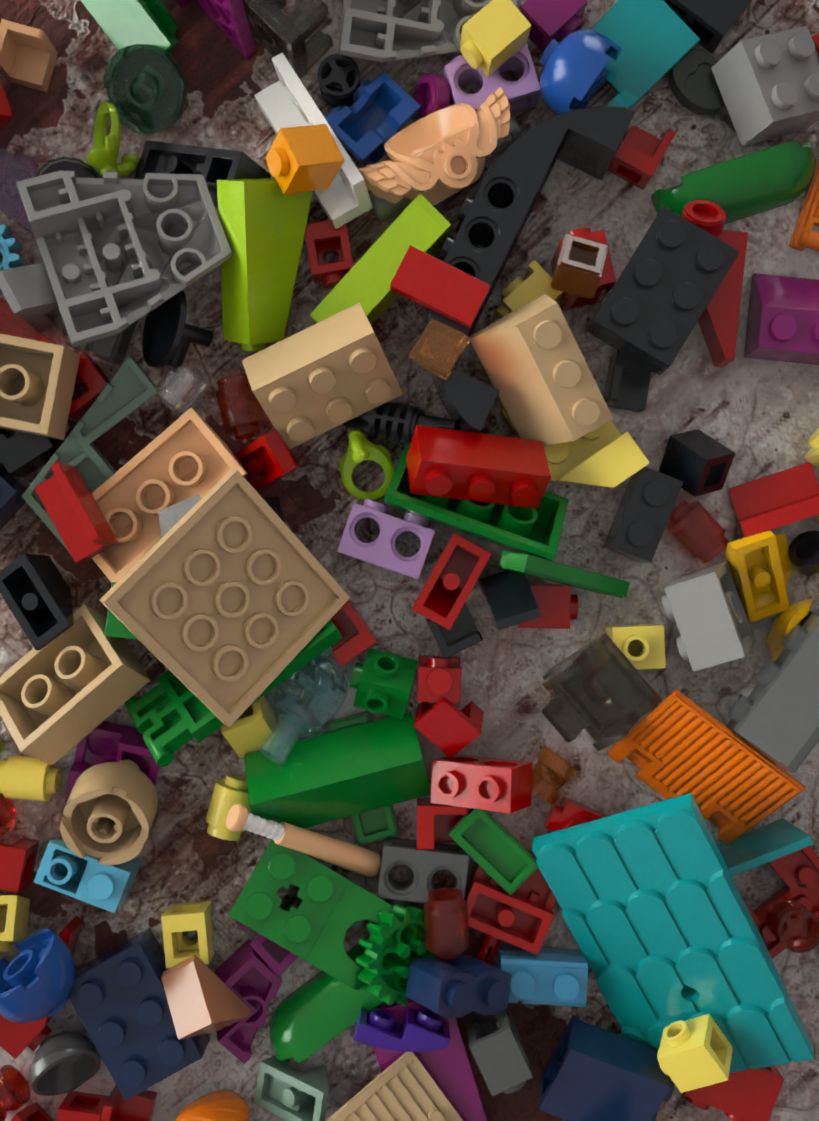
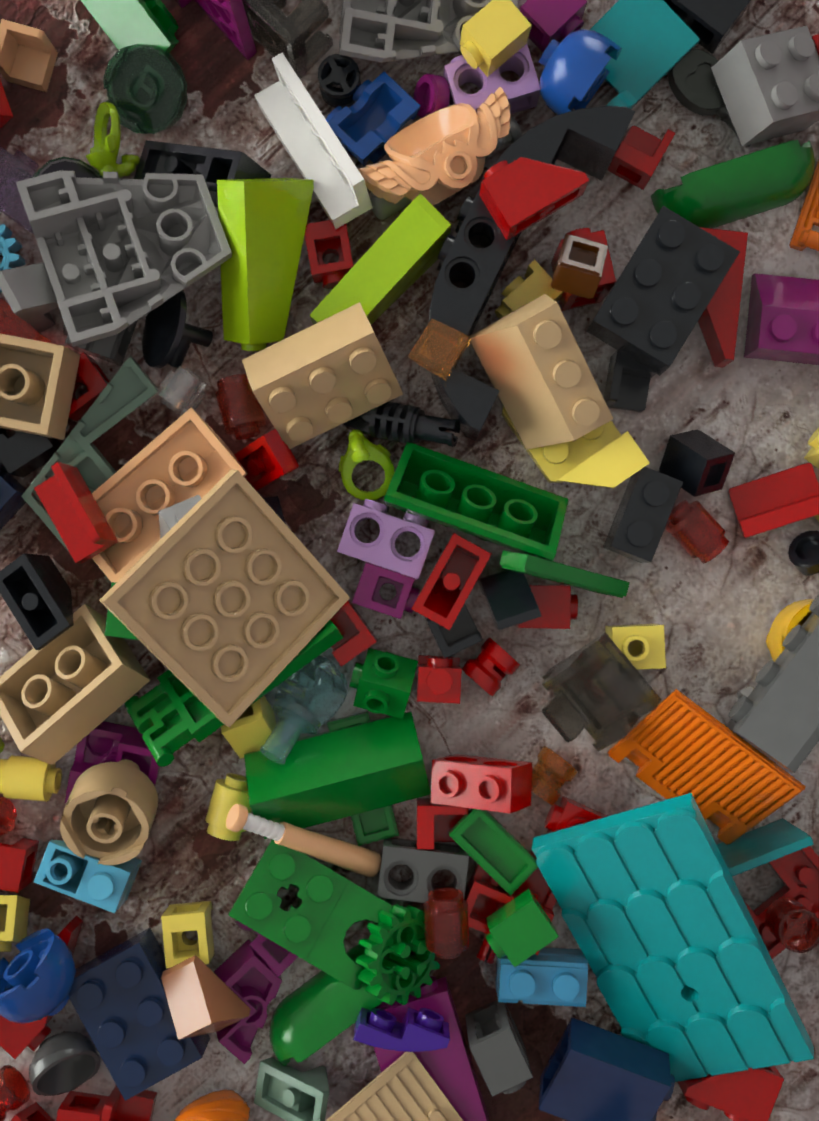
(304, 159): light orange brick -> none
(369, 588): none -> magenta brick
(440, 286): red tile -> none
(448, 726): red panel -> none
(458, 986): dark blue brick -> none
(477, 467): red brick -> none
(490, 666): none -> red wheel
(520, 929): none -> green brick
(528, 192): none -> red slope
(695, 1053): light yellow brick -> none
(705, 215): red tile -> none
(708, 617): light grey brick -> none
(761, 573): yellow slope -> none

